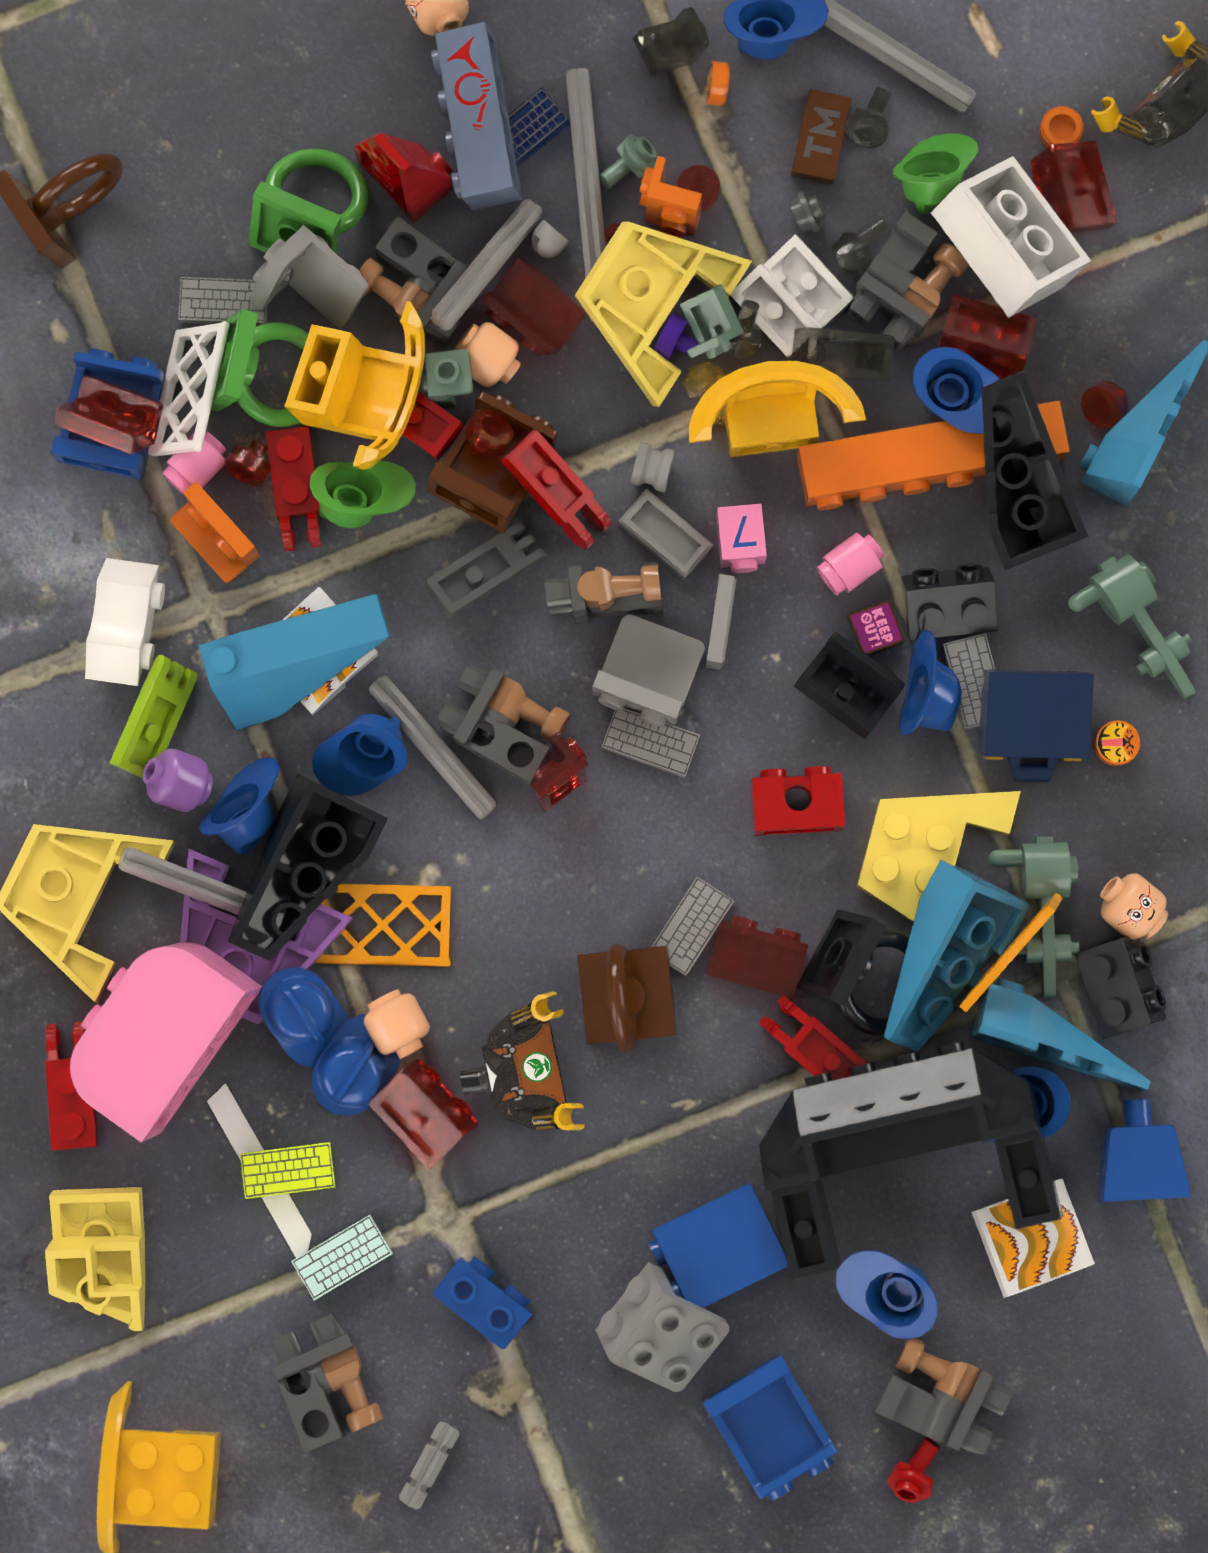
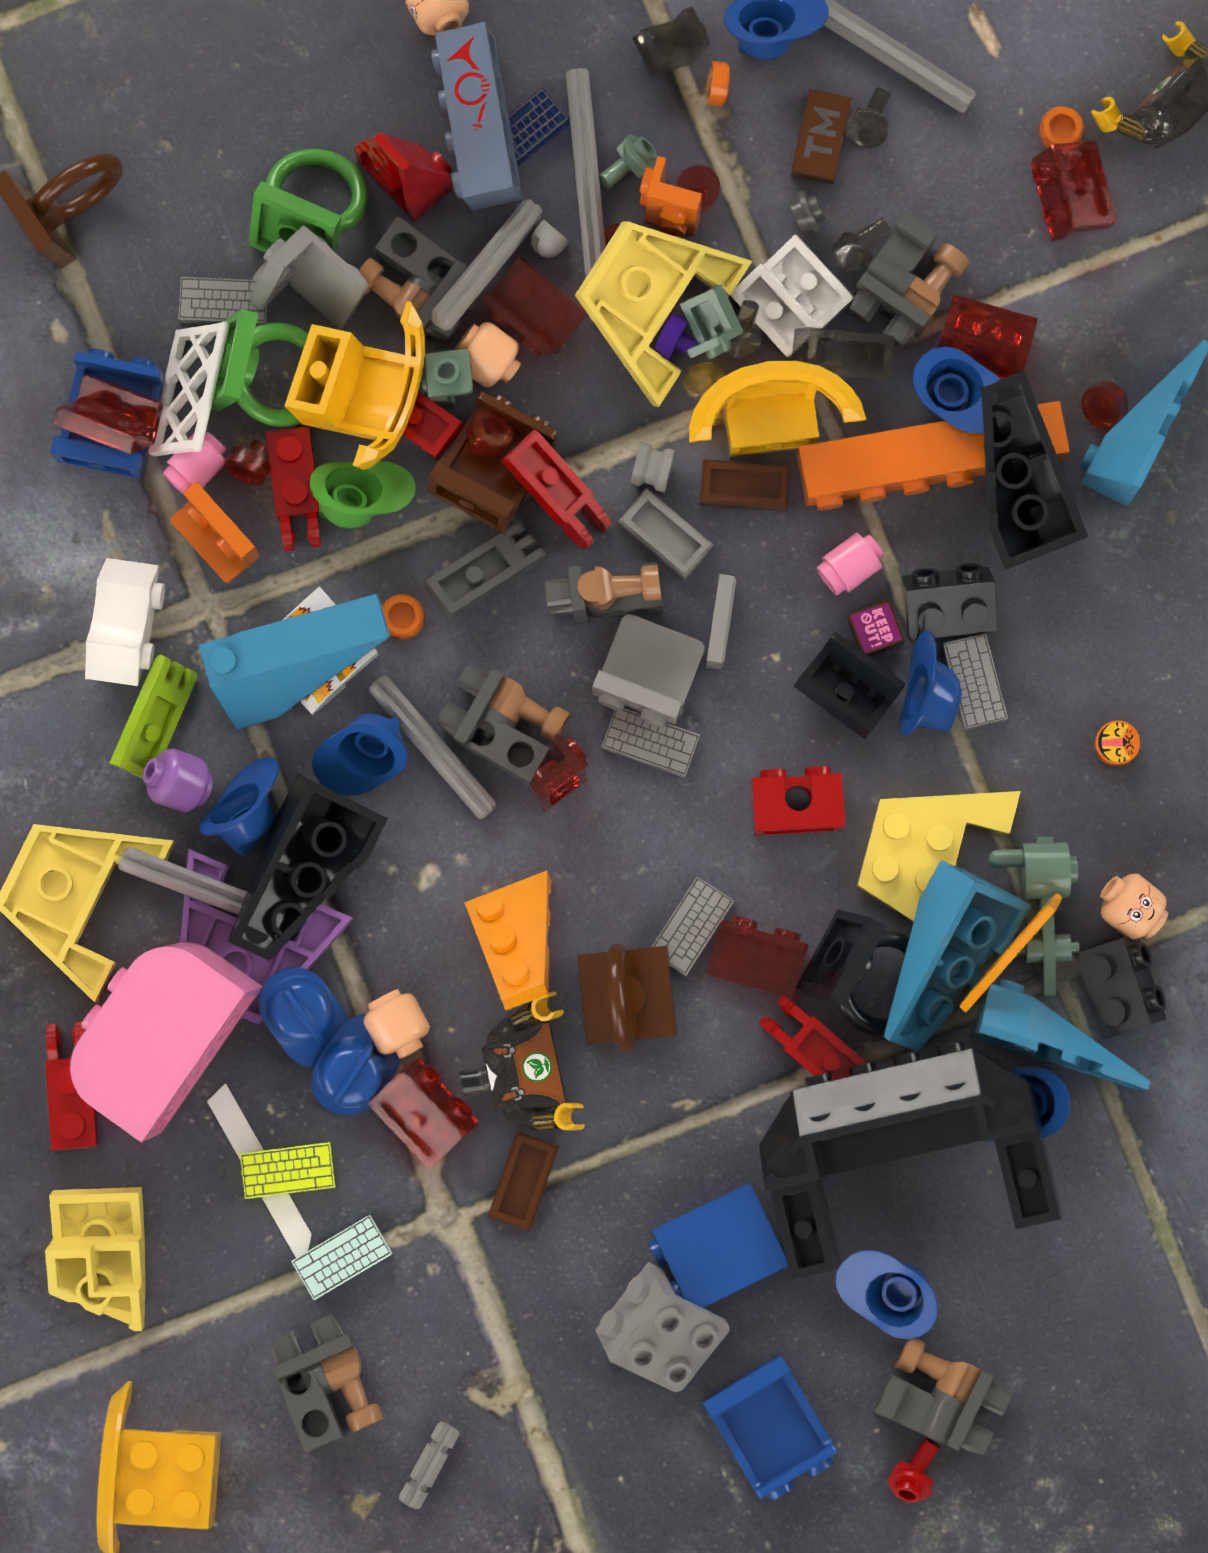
(403, 616): none -> orange tile
(404, 956): light orange window -> none
(482, 1302): blue bracket -> none
(515, 937): none -> light orange wing
(523, 1181): none -> reddish brown tile
(741, 537): bright pink brick -> none
(745, 485): none -> reddish brown tile
(935, 169): bright green piece -> none
(1010, 236): white brick -> none
(1032, 1253): slope -> none
(1035, 718): dark blue piece -> none
(1124, 592): sand green piece -> none
(1141, 1159): blue torso -> none

